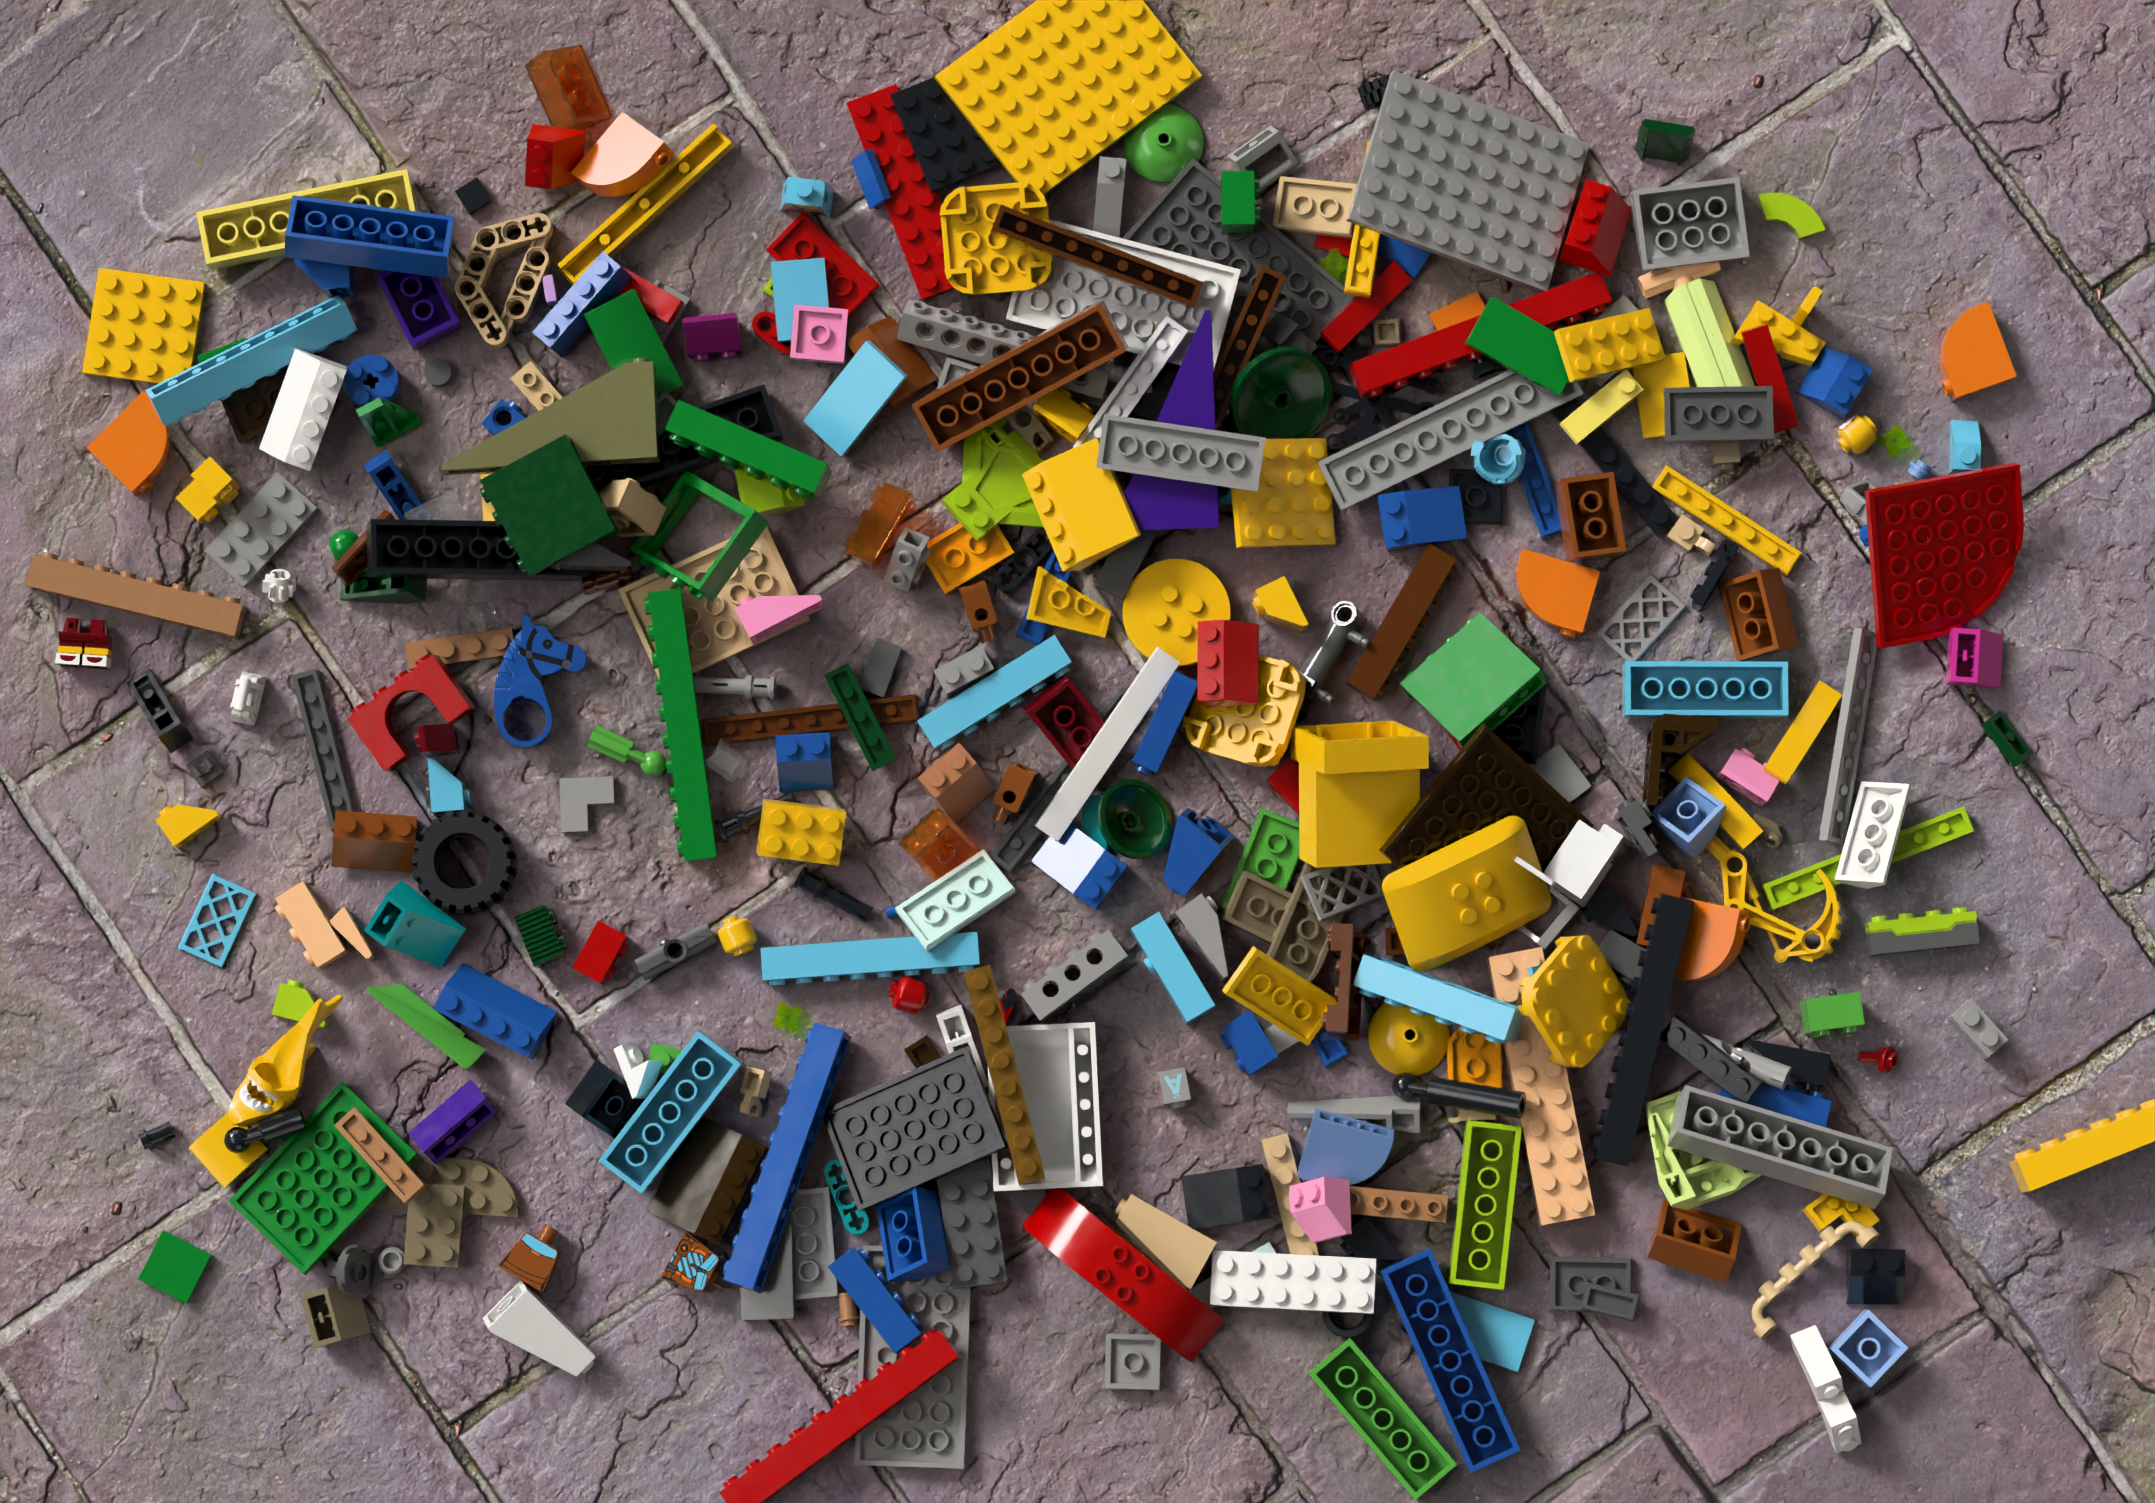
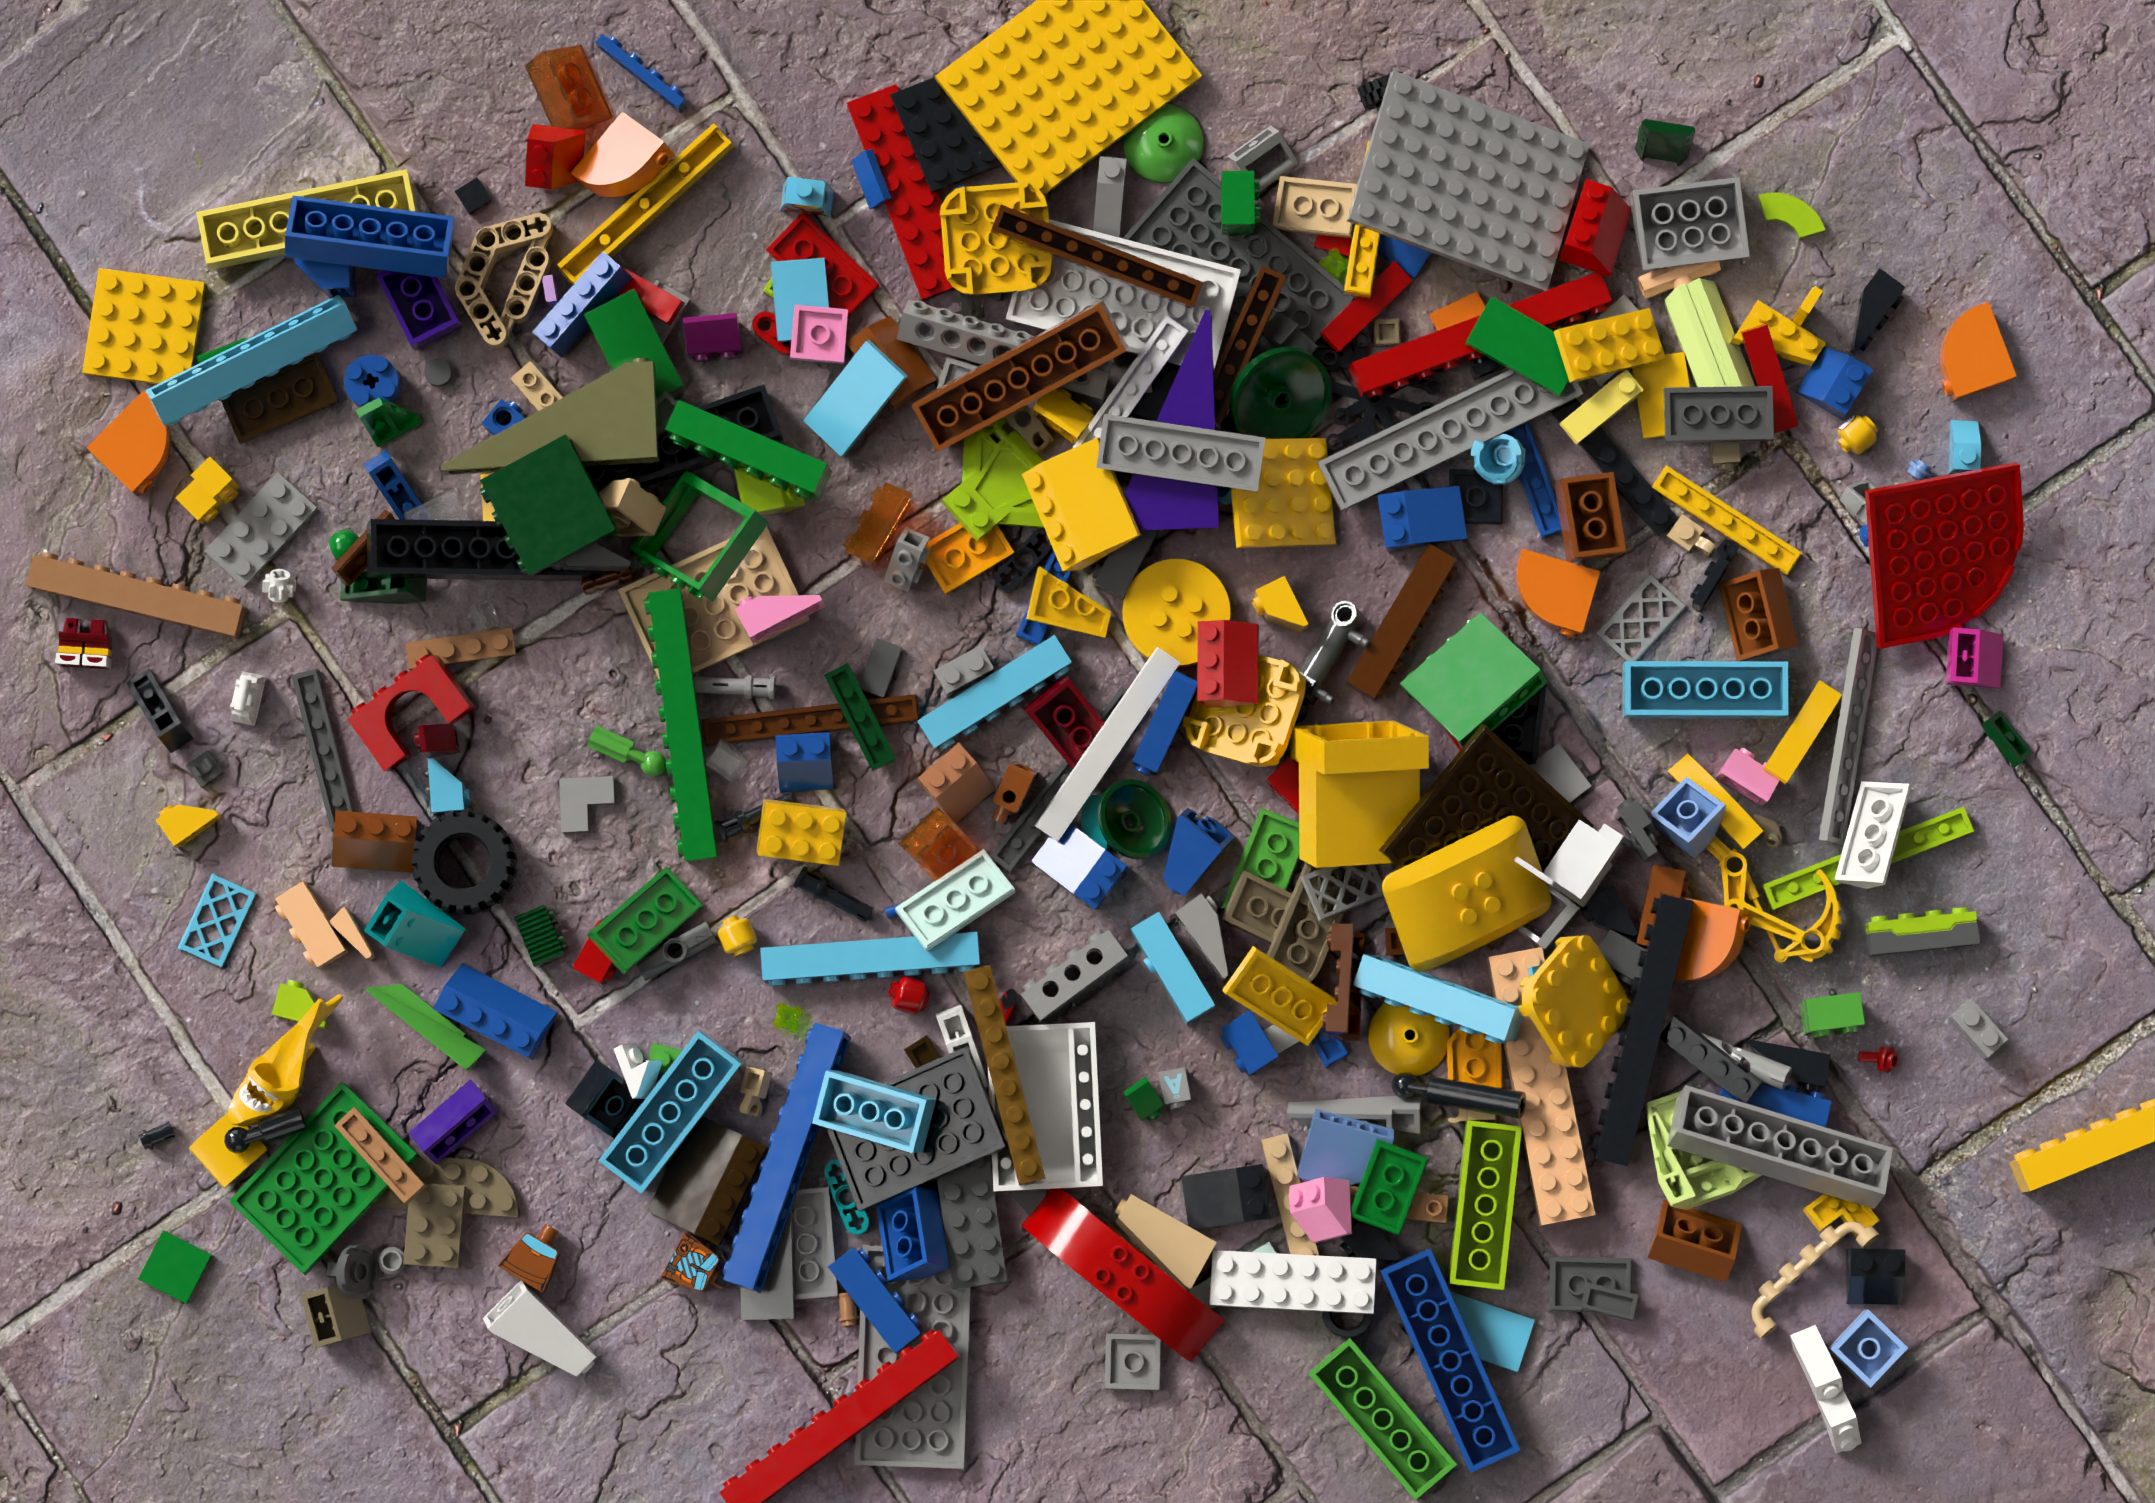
(303, 409): white slope -> none
(528, 660): blue animal -> none
(633, 65): none -> blue plate
(645, 920): none -> green tile
(874, 1111): none -> medium azure brick
(975, 597): dark orange torso -> none
(1144, 1100): none -> green slope
(1388, 1186): none -> green tile
(1684, 734): dark brown bracket -> none
(1873, 304): none -> black slope
(1895, 433): clear neon green plate -> none

